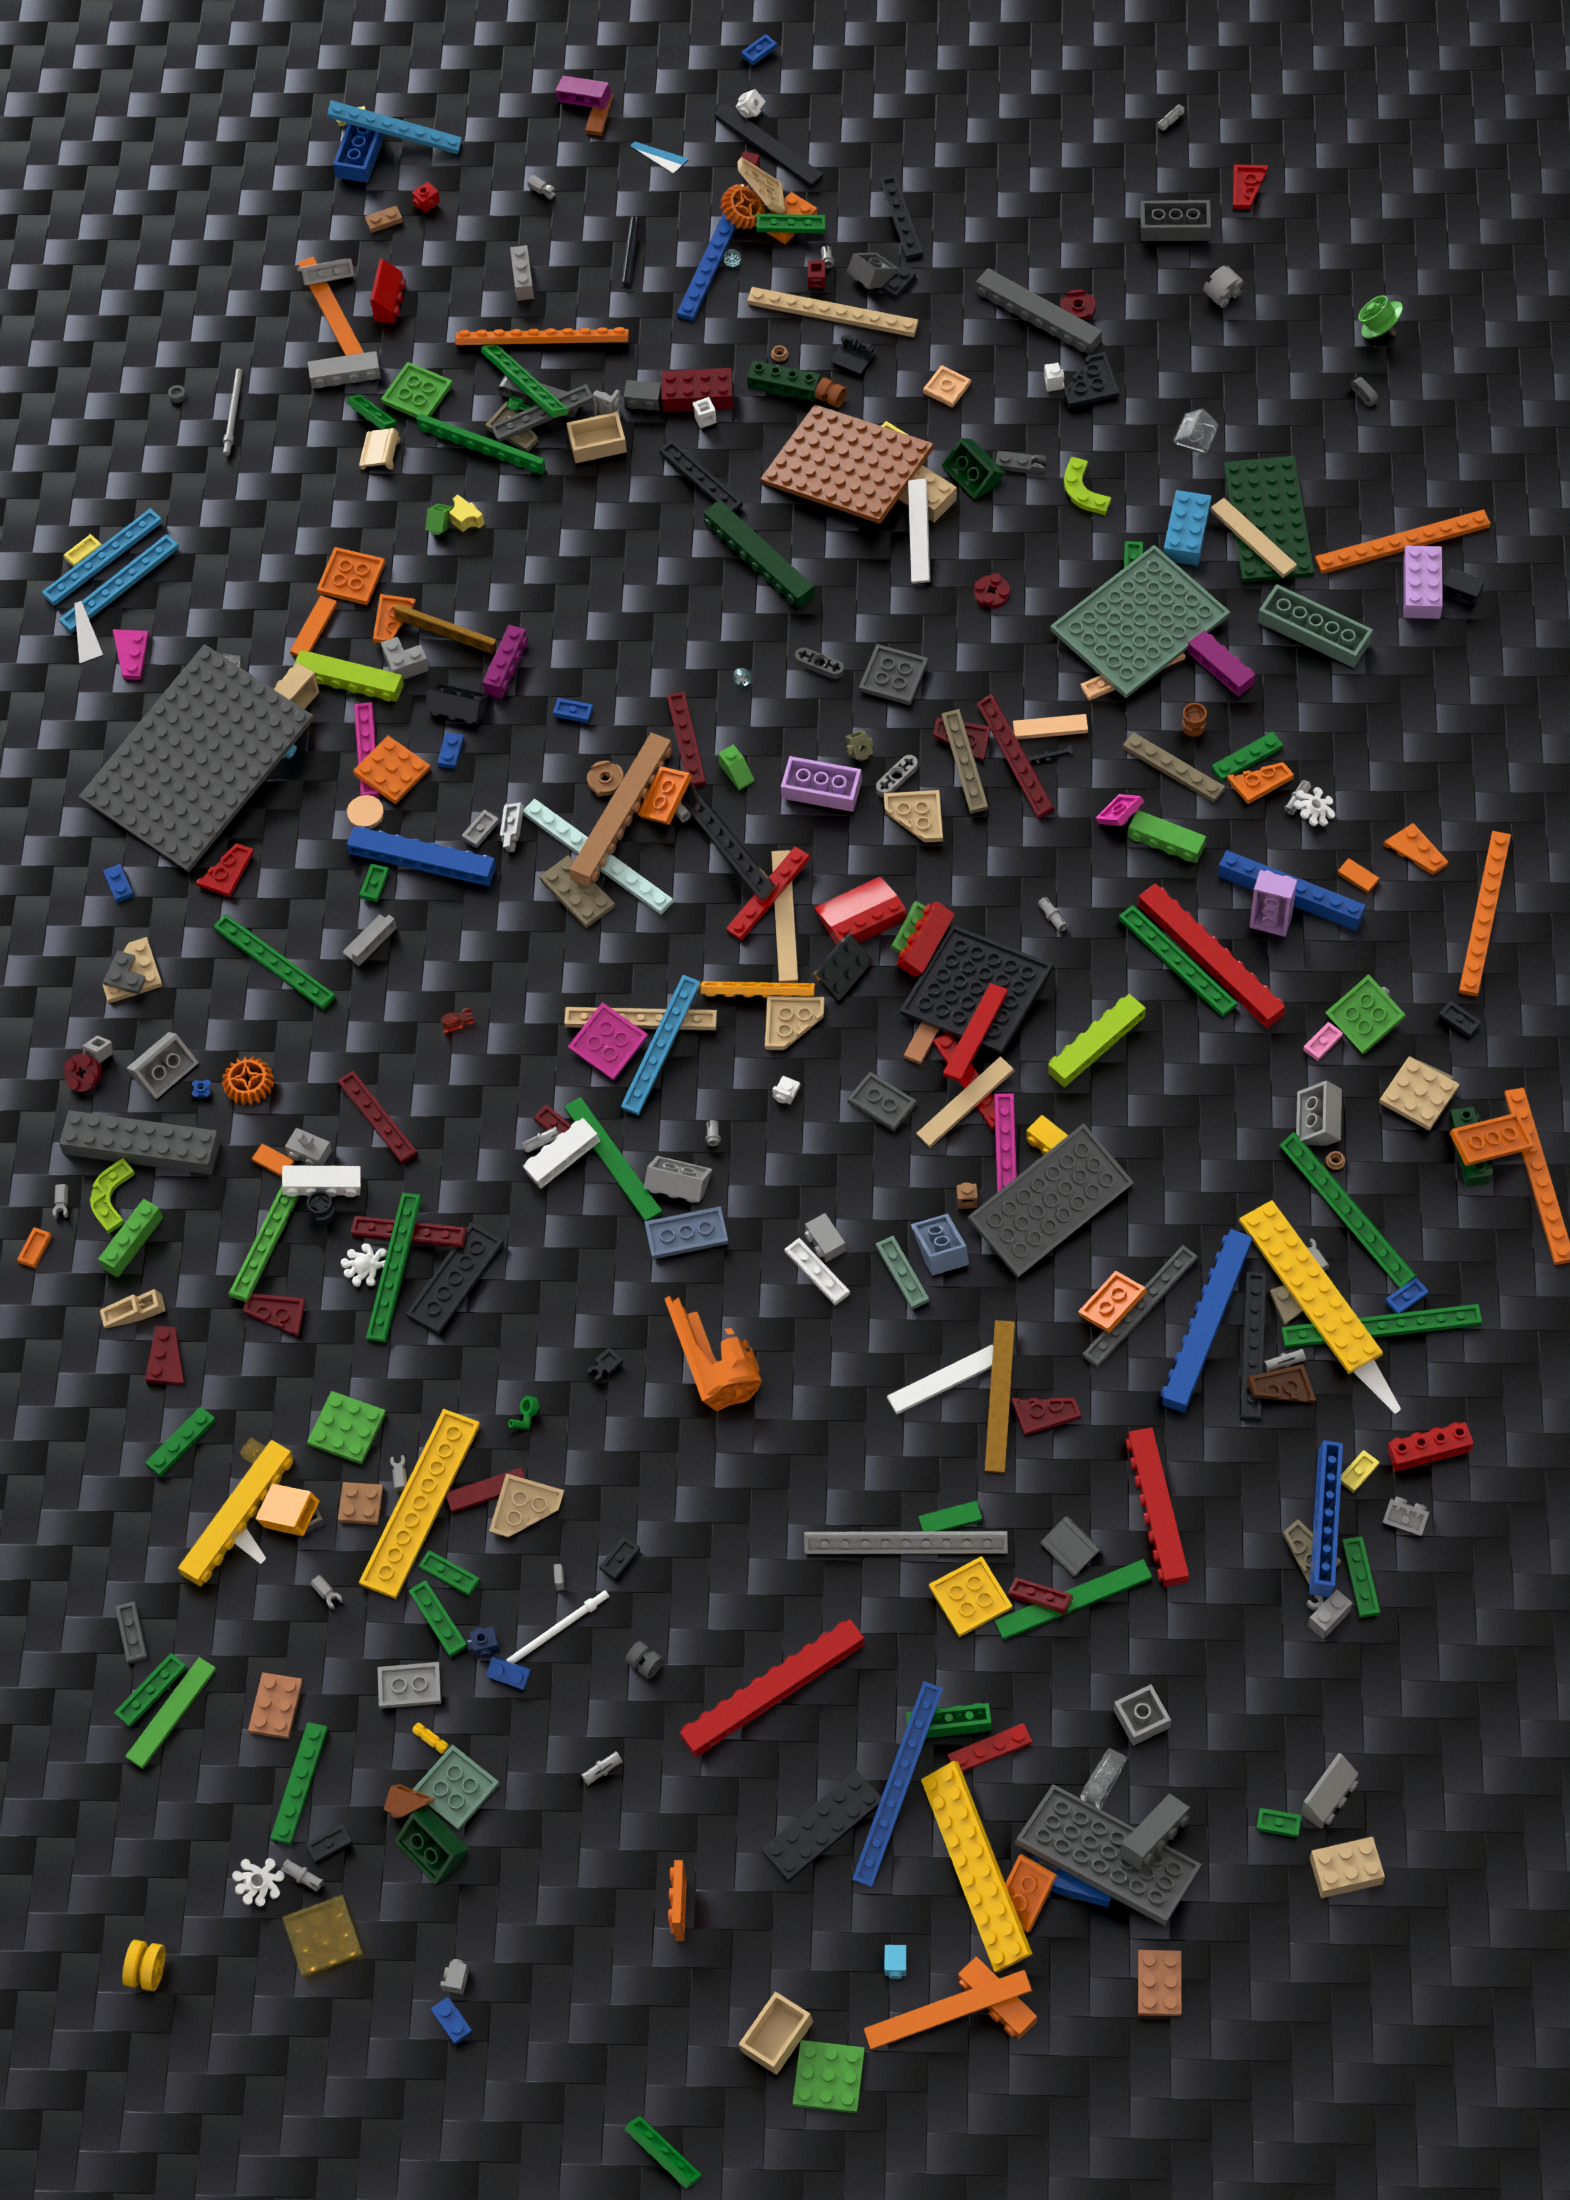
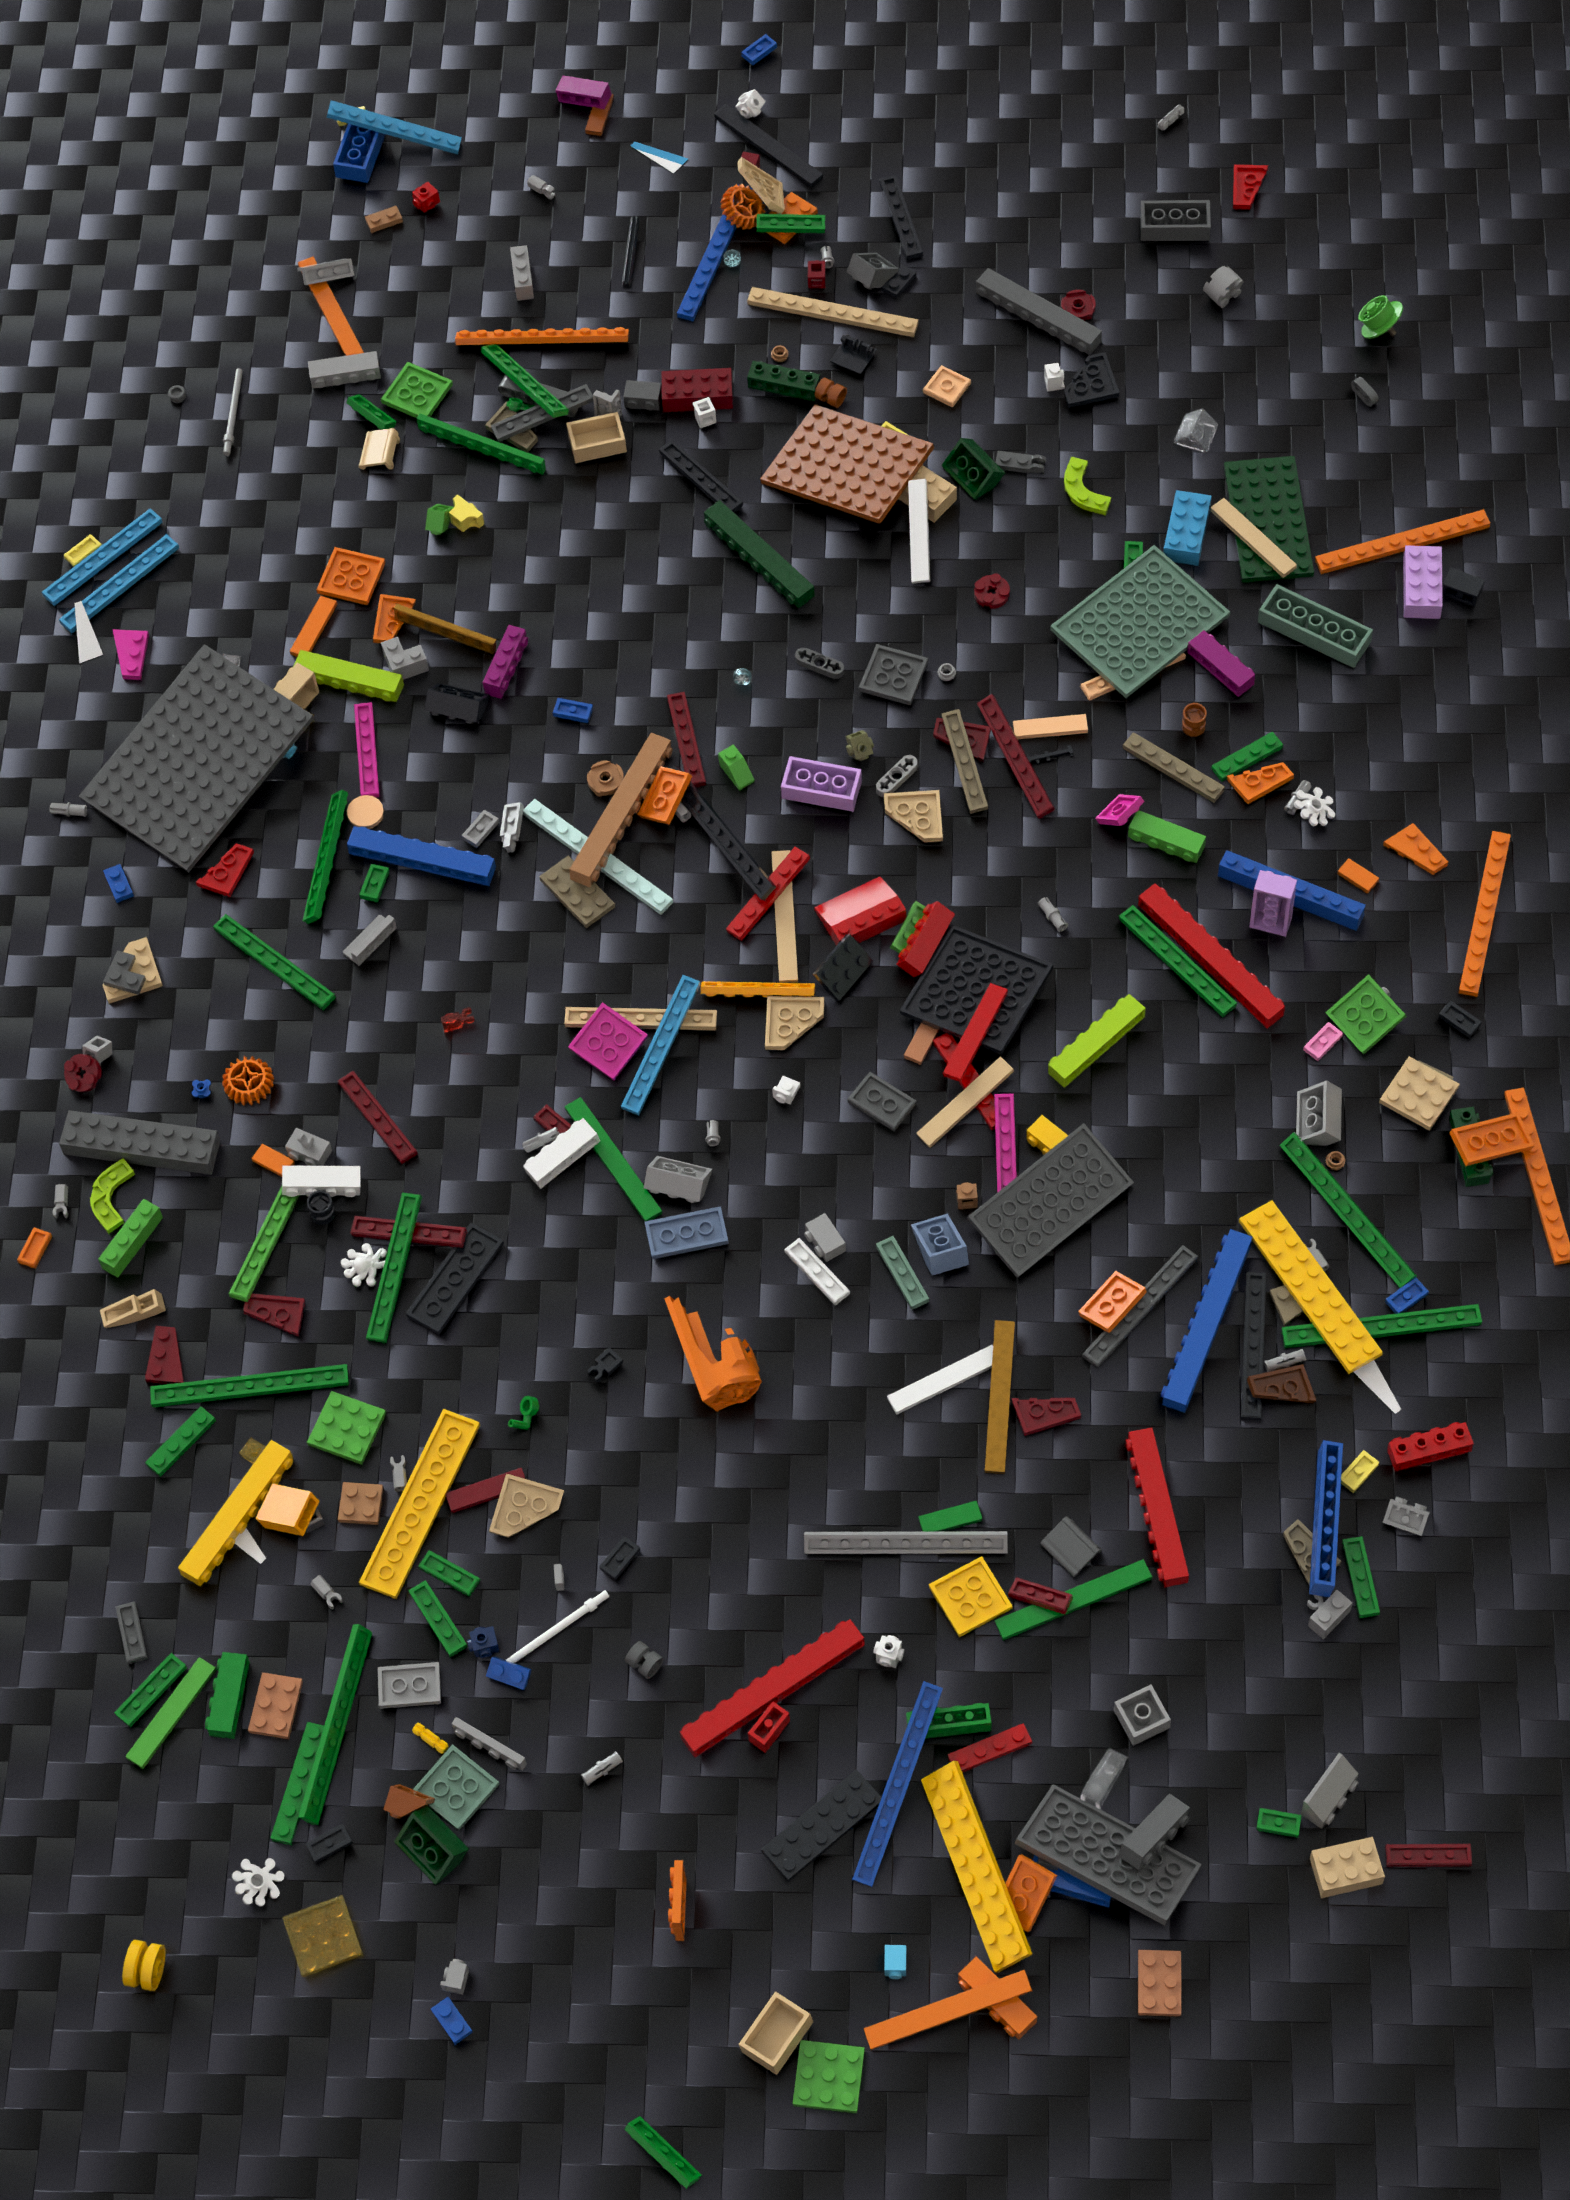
(68, 809): none -> light grey axle
(162, 1065): light grey slope -> none
(228, 1695): none -> green brick
(249, 1385): none -> green plate
(302, 1875): light grey pin -> none
(325, 856): none -> green plate
(335, 1724): none -> green plate
(387, 292): red slope -> none
(391, 769): orange plate -> none
(450, 750): blue plate -> none
(494, 1747): none -> light grey plate
(769, 1727): none -> red brick
(891, 1656): none -> white brick
(946, 668): none -> light grey plate
(1428, 1855): none -> dark red tile

